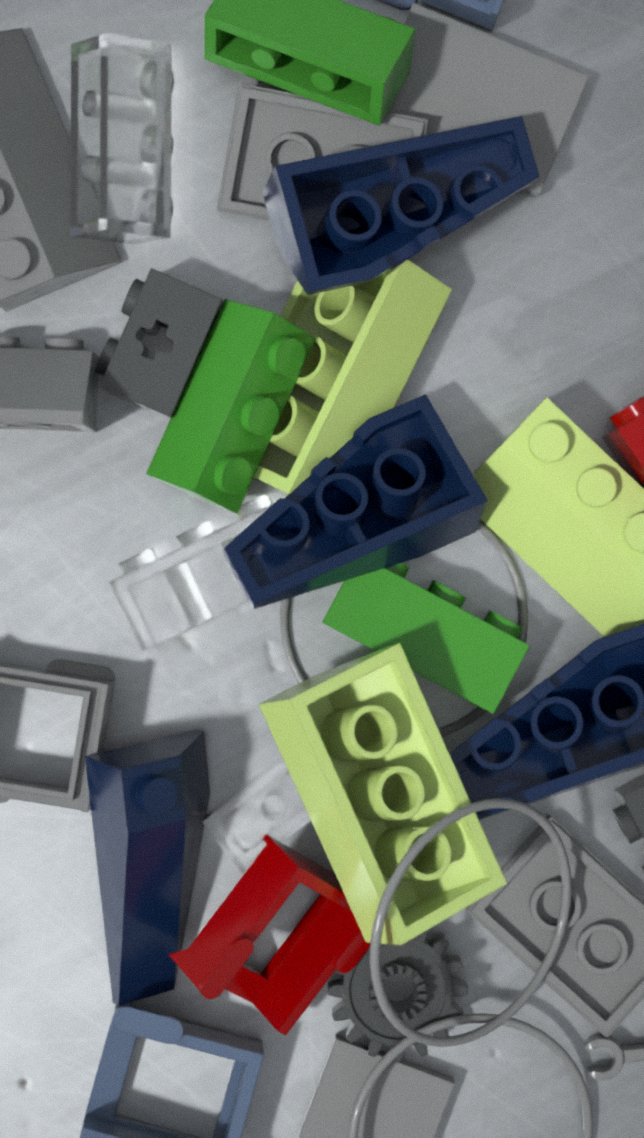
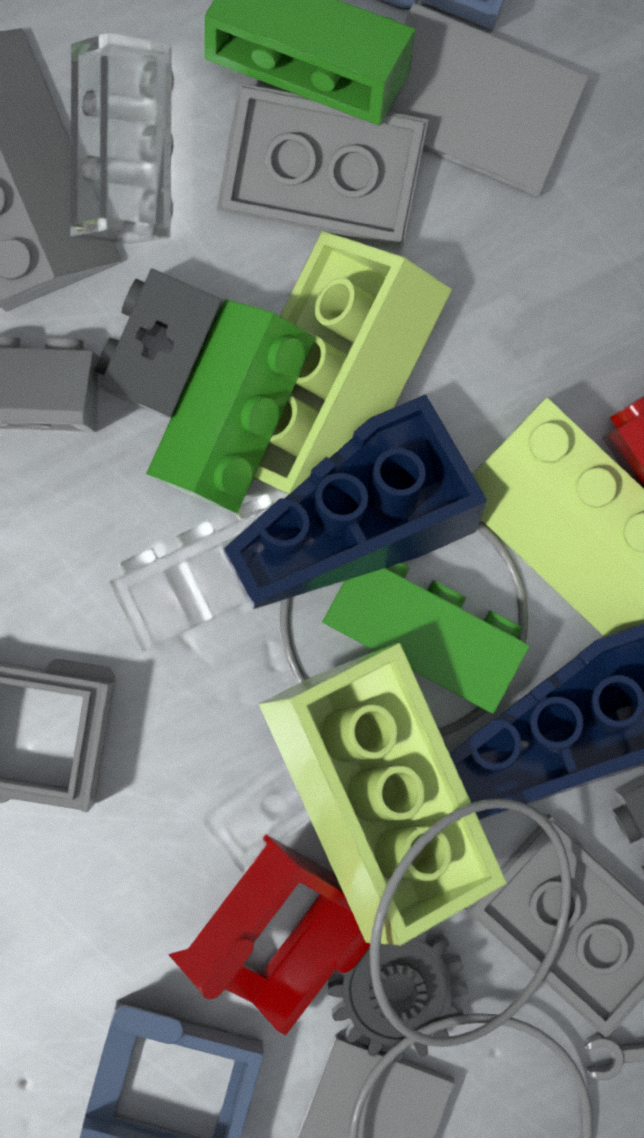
(147, 847): dark blue wedge -> none
(375, 206): dark blue wedge -> none

